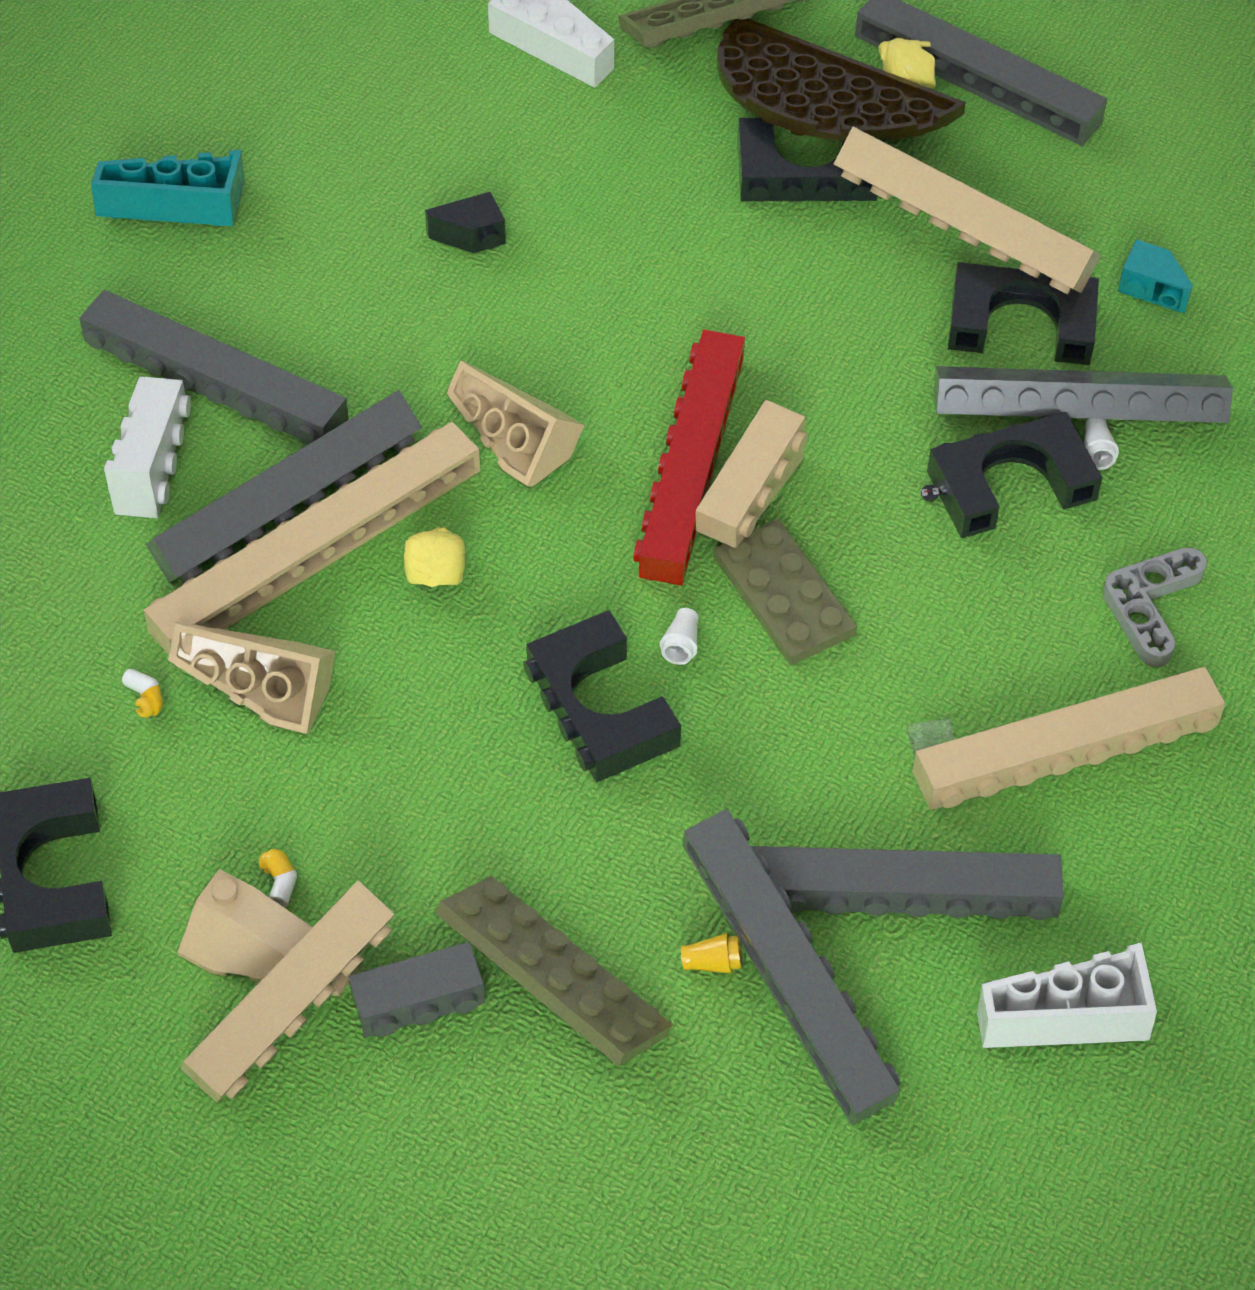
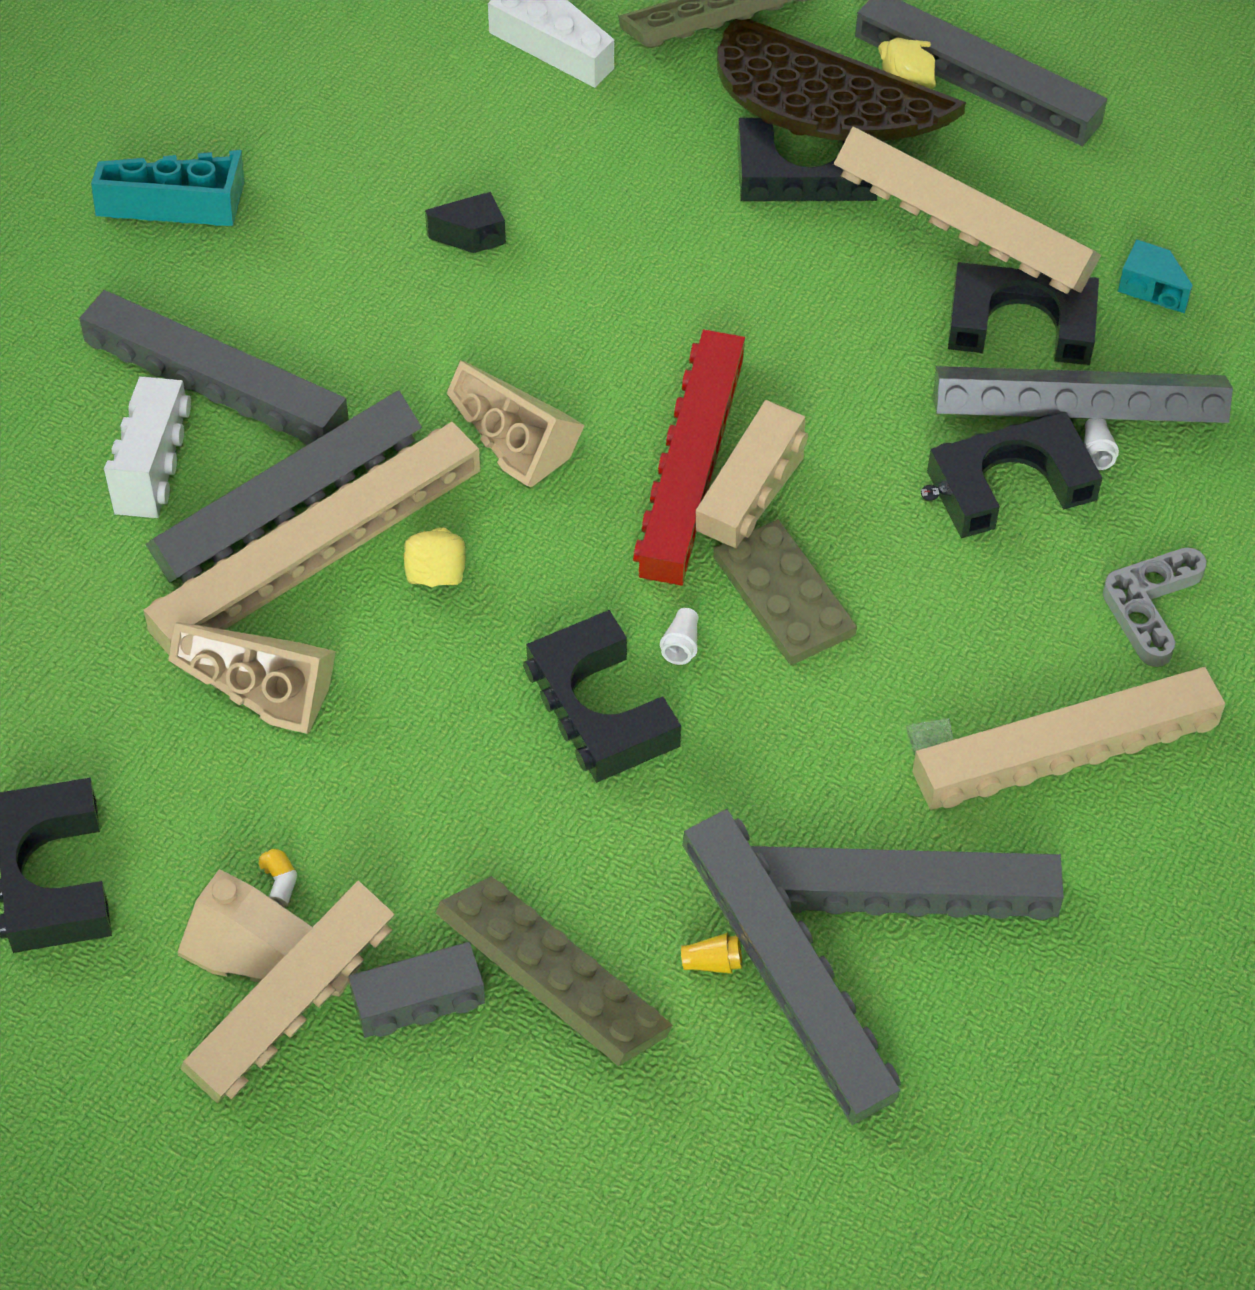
(149, 690): arm -> none
(1071, 1004): white wedge -> none

